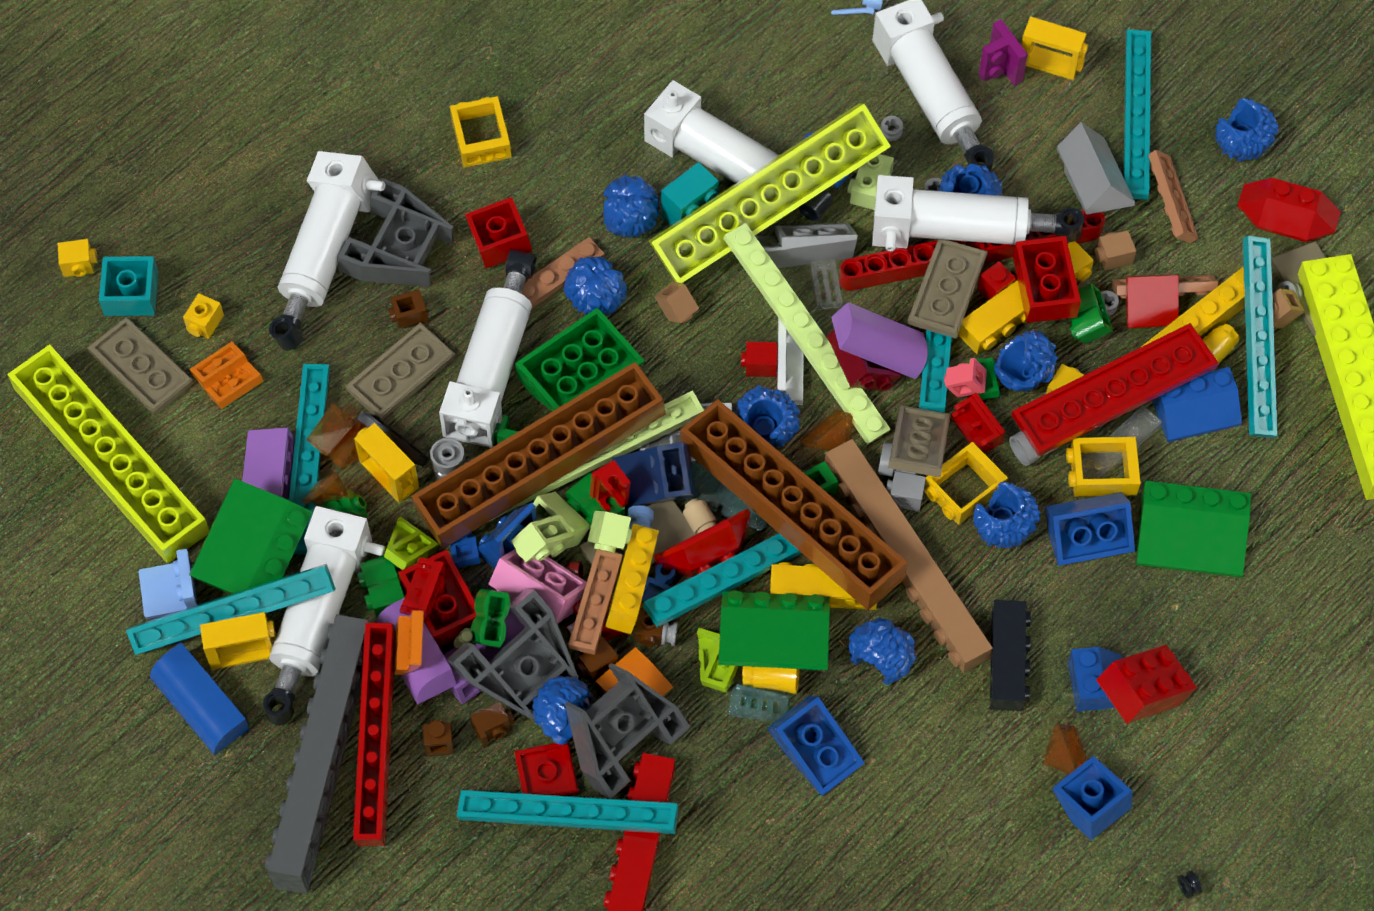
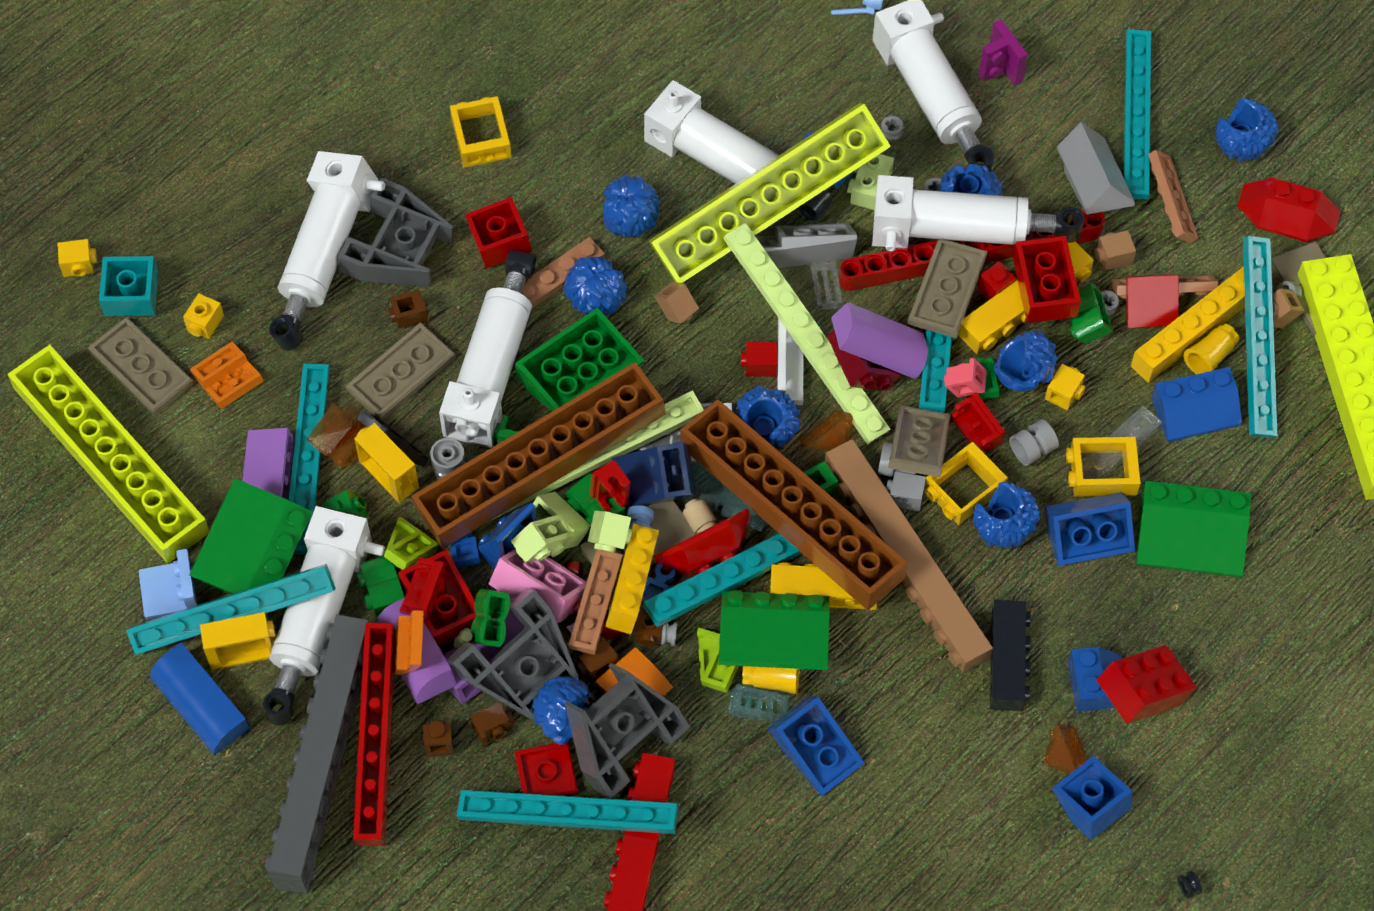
(326, 489): clear orange slope -> none
(688, 193): teal brick -> none
(884, 647): blue hair -> none
(1058, 38): yellow window -> none
(1114, 389): red plate -> none

